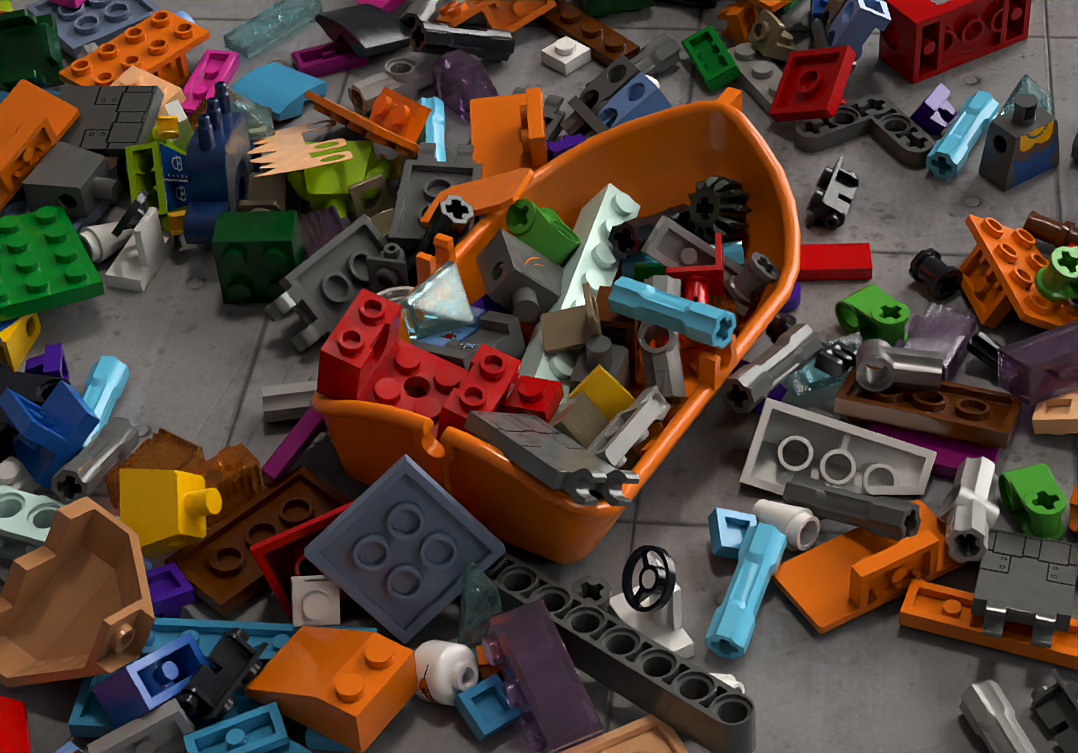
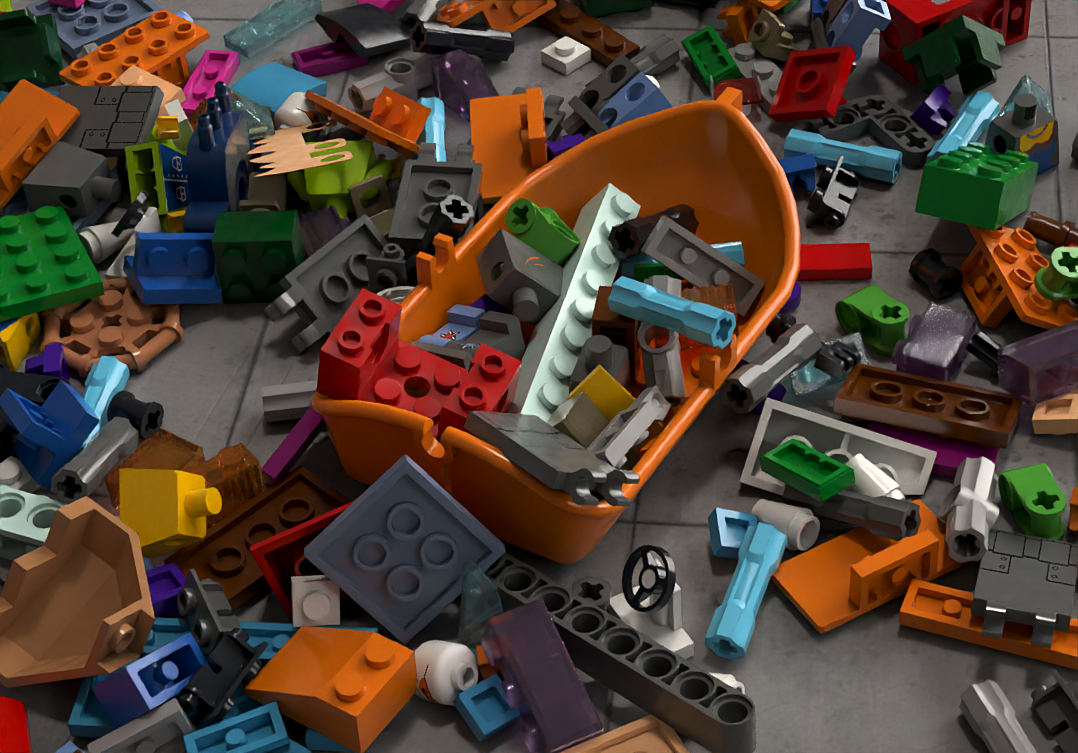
(96, 333): none -> nougat plate
(141, 415): none -> black bush
(173, 269): none -> blue bracket
(205, 611): none -> dark grey hinge
(298, 112): none -> white head
(437, 304): clear light blue slope -> none
(486, 194): orange piece -> none
(535, 397): red plate -> none
(571, 326): dark tan bracket -> none
(704, 280): red bracket -> none
(717, 208): pearl dark grey gear -> none
(750, 90): none -> clear red piece
(752, 279): dark grey bush -> none
(800, 171): none -> blue tile
(807, 470): none -> green plate
(870, 161): none -> medium azure axle
(871, 480): none -> white cone
(902, 367): flat silver piece -> none
(954, 49): none -> dark green panel
(977, 186): none -> green brick

